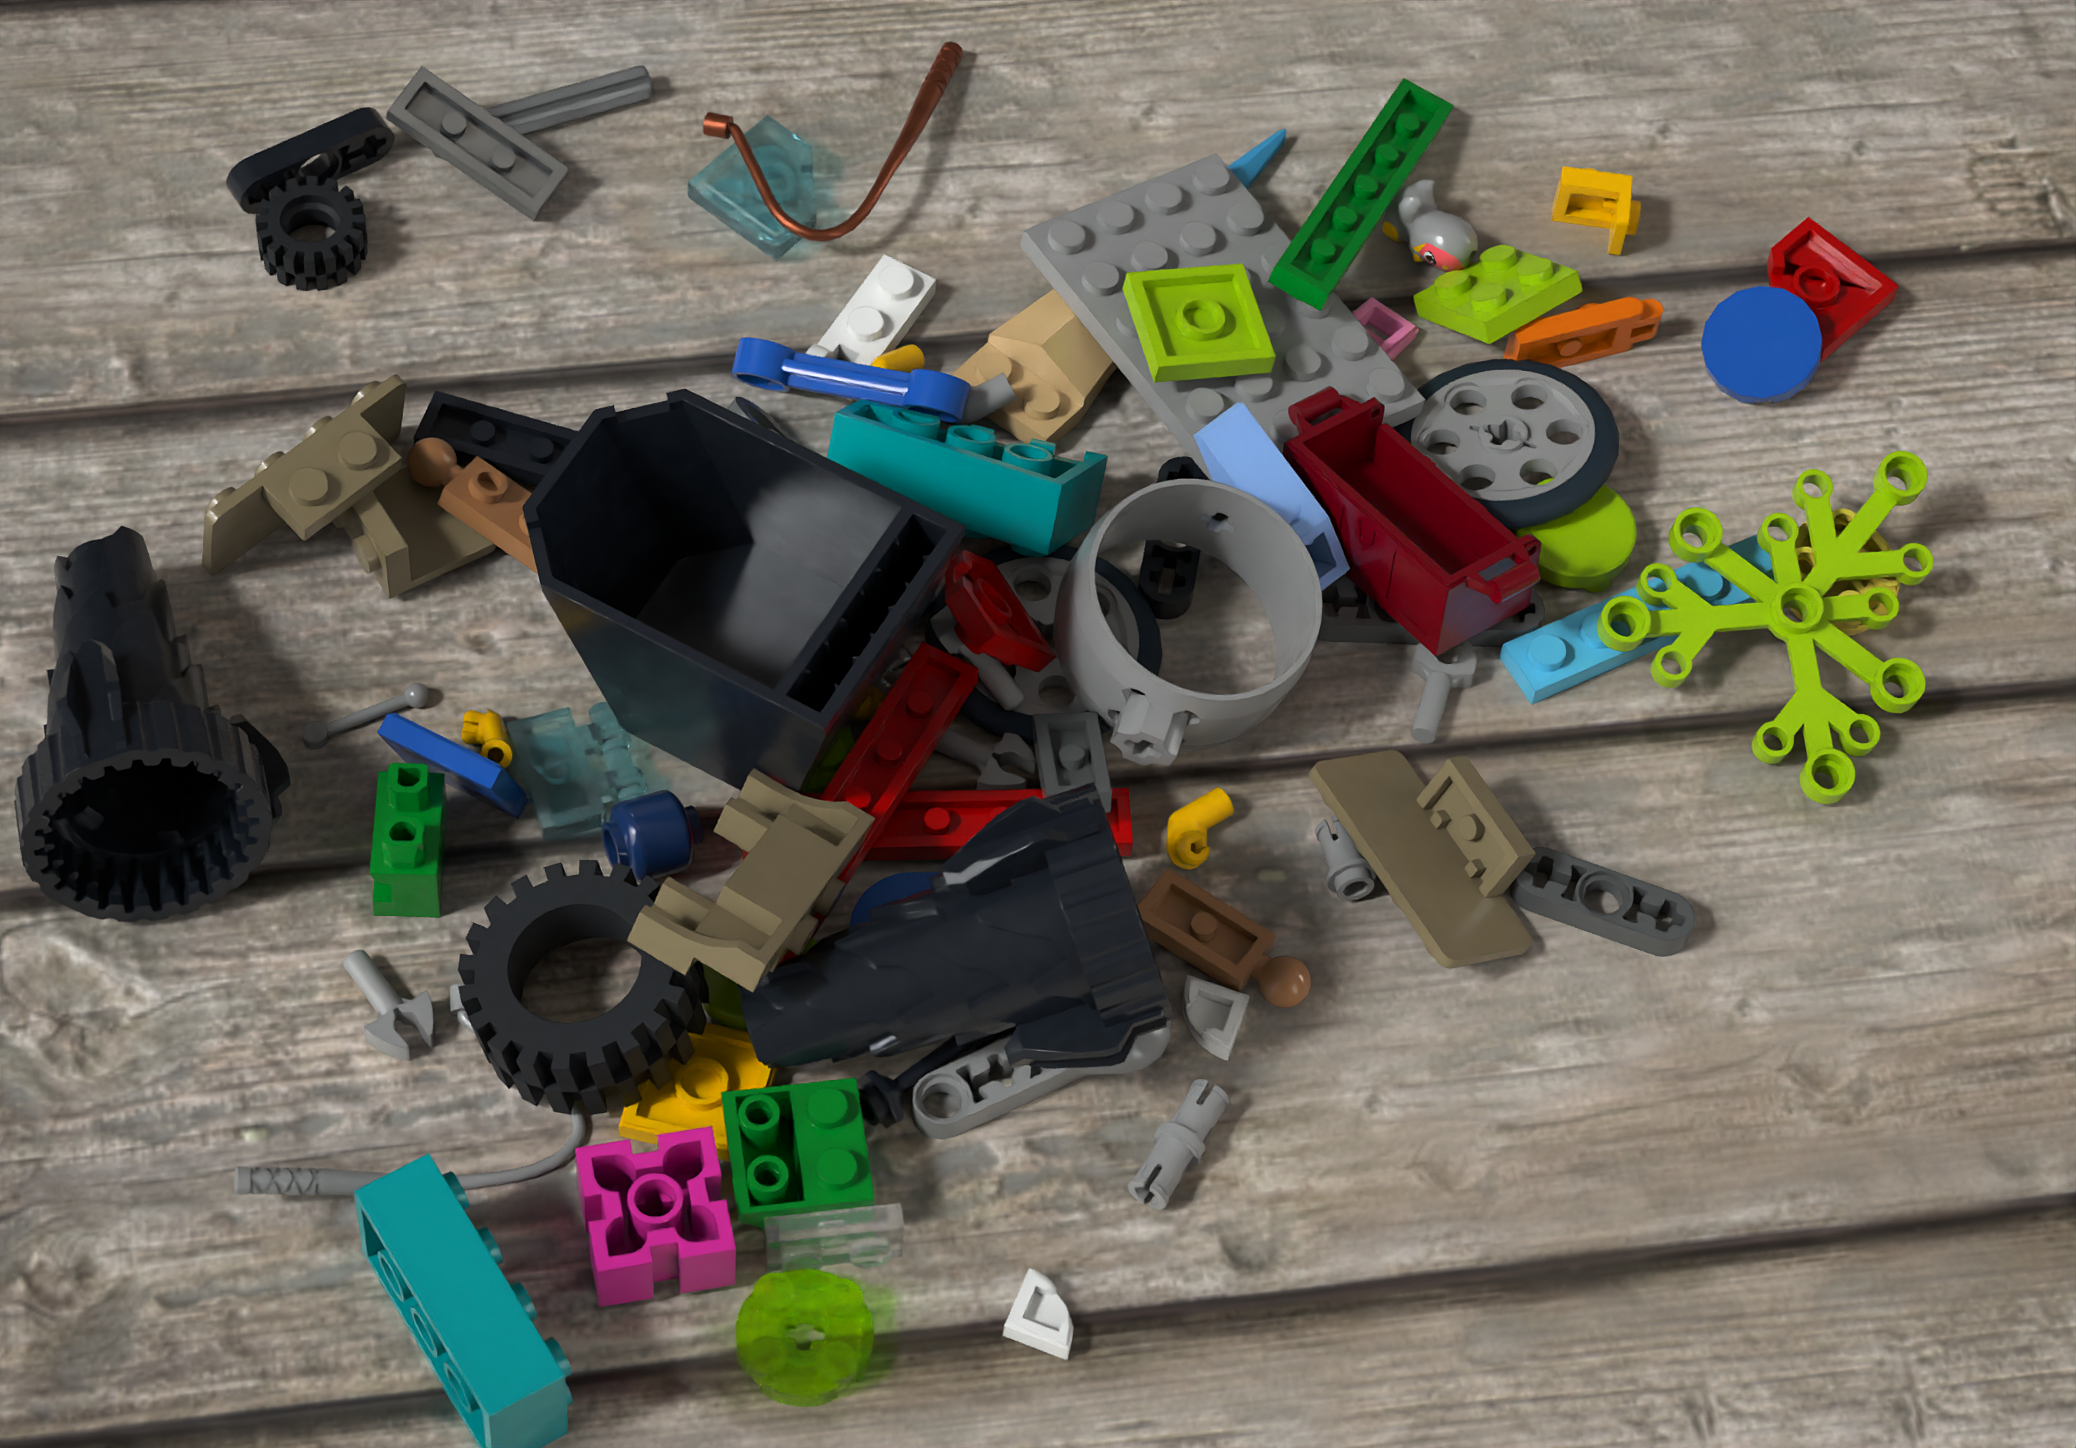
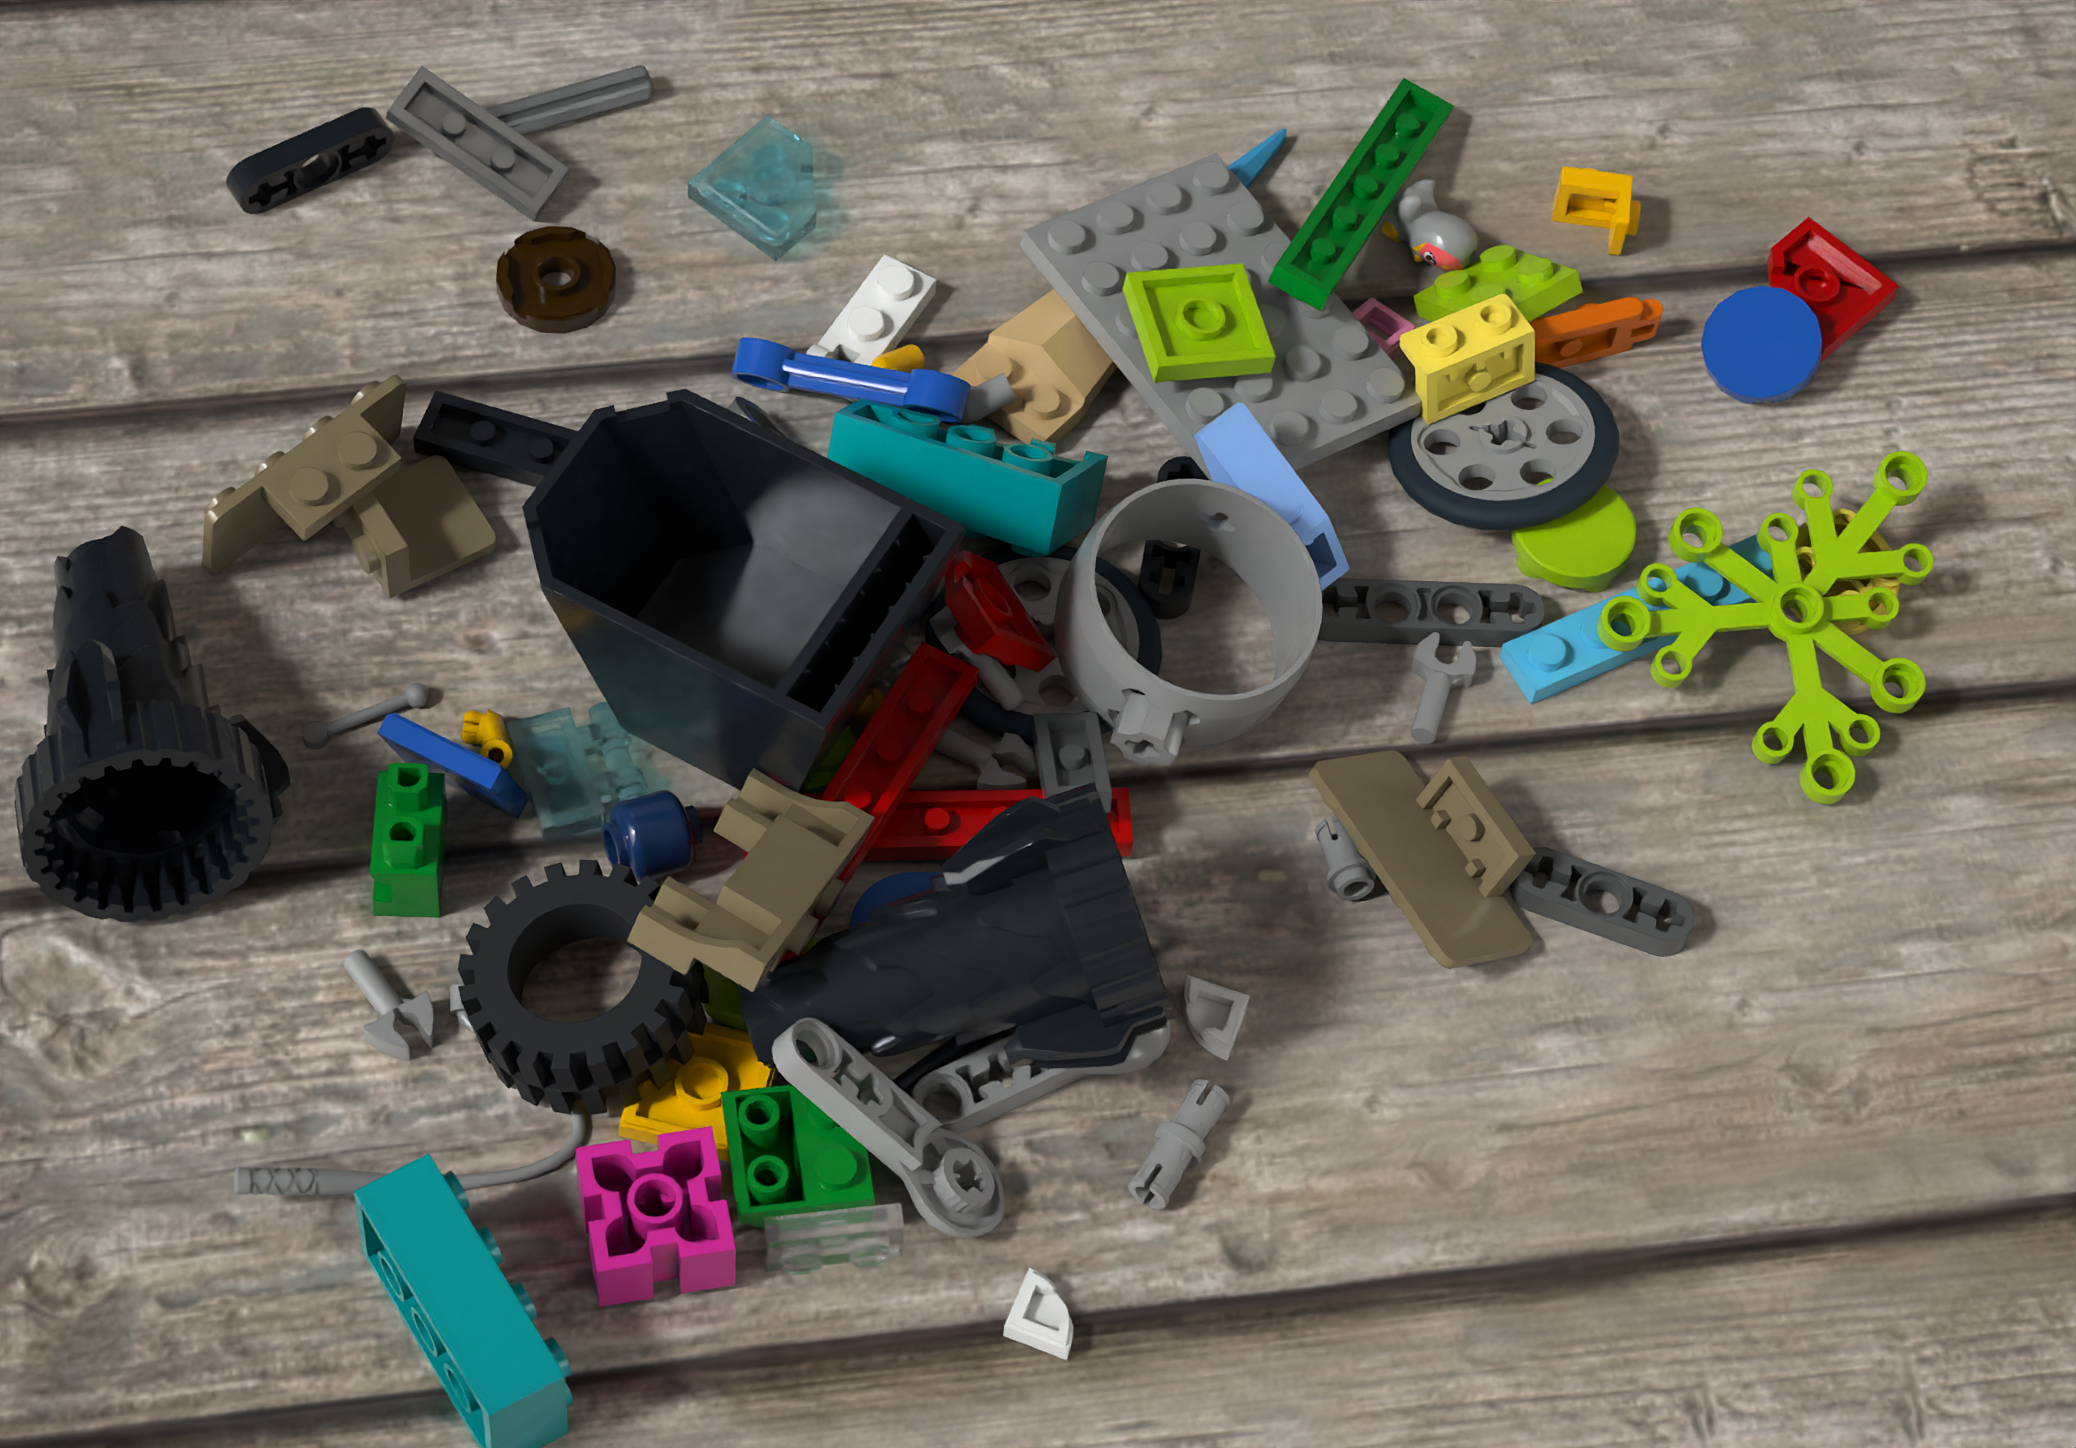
(305, 207): black tyre -> none
(475, 496): medium nougat plate -> none
(559, 307): none -> dark brown tile
(814, 1299): clear neon green plate -> none
(924, 105): copper piece -> none
(943, 1171): none -> light grey beam
(1188, 828): yellow arm -> none
(1220, 940): medium nougat plate -> none
(1408, 527): dark red container -> none
(1470, 356): none -> light yellow bracket

